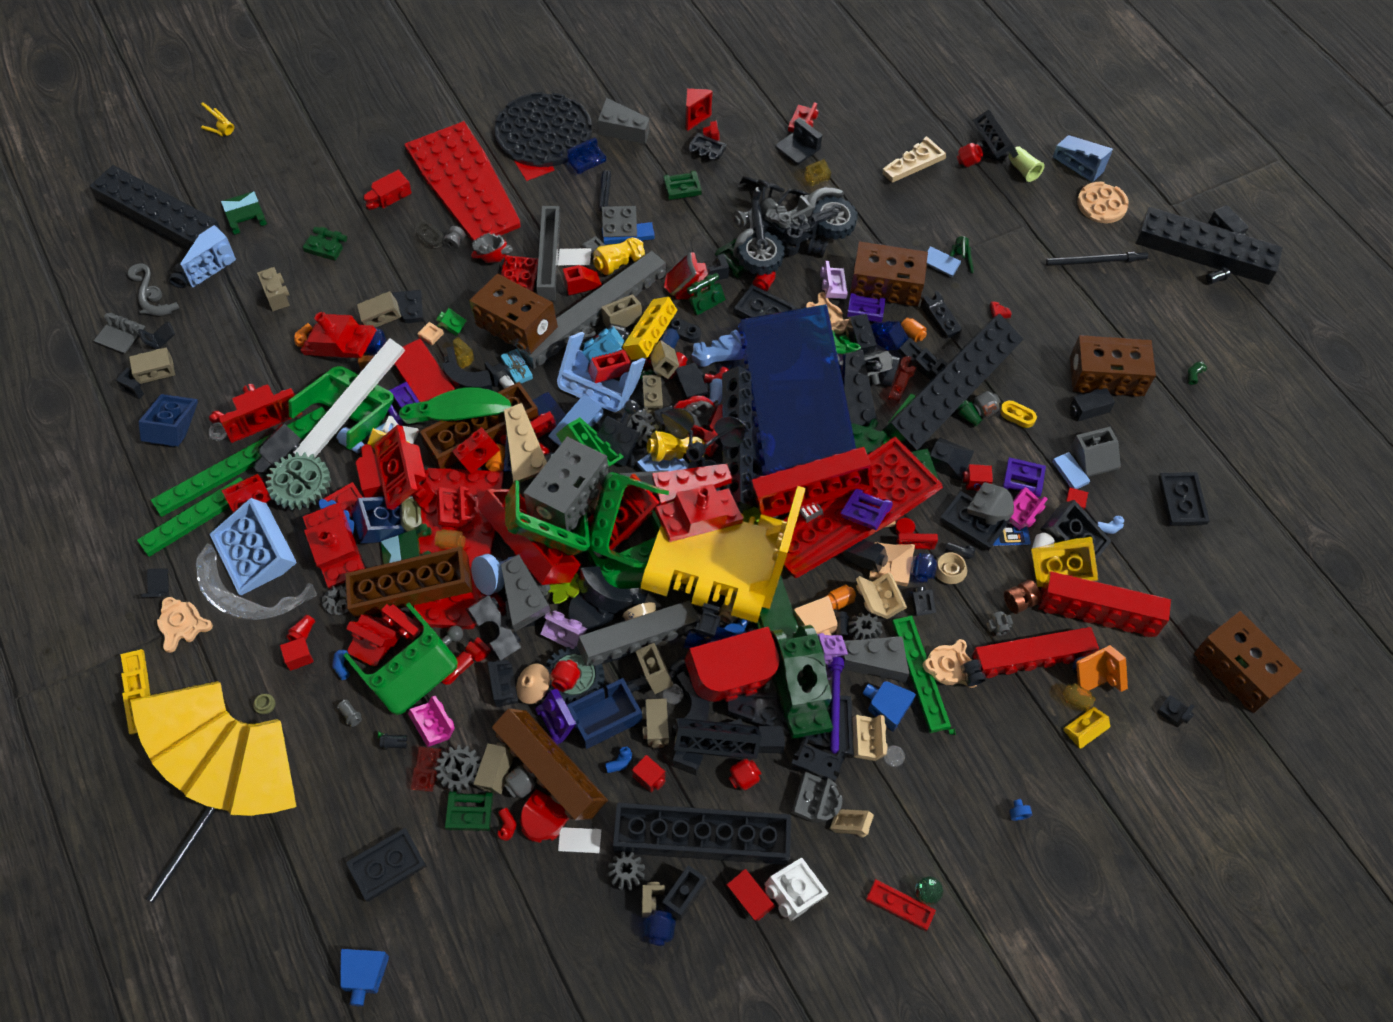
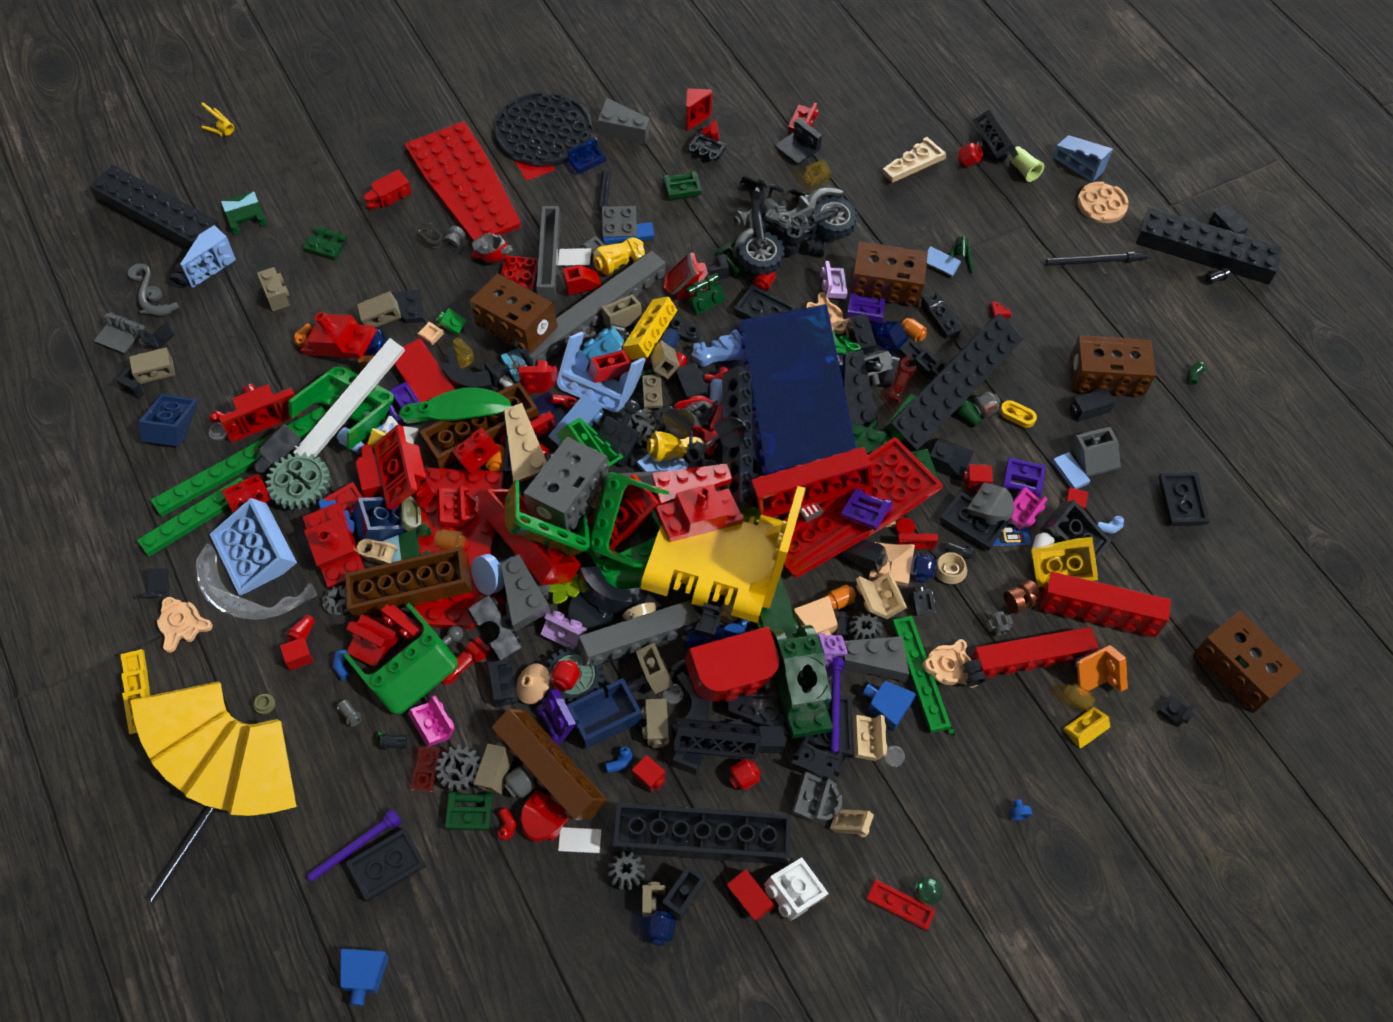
(380, 551): none -> tan piece
(390, 820): none -> dark purple piece
(537, 378): none -> red slope
(565, 400): none -> red arm

